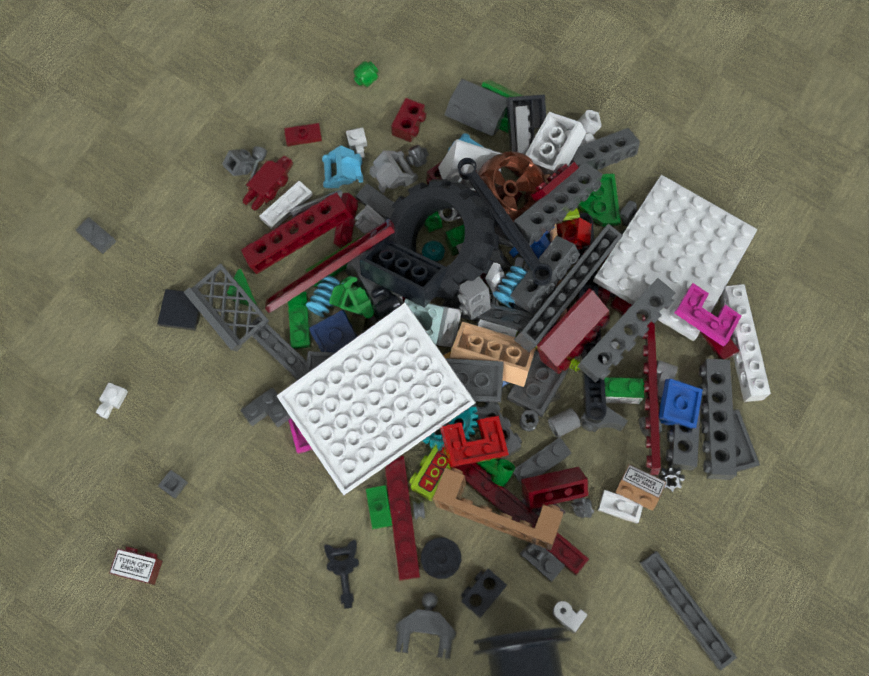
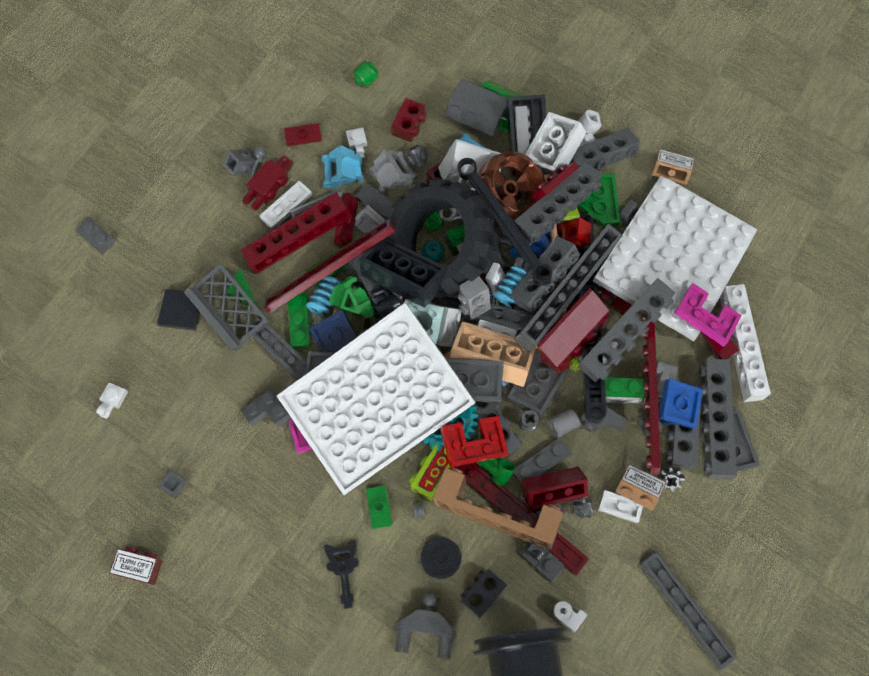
(402, 520): dark red plate -> none
(673, 166): none -> medium nougat brick

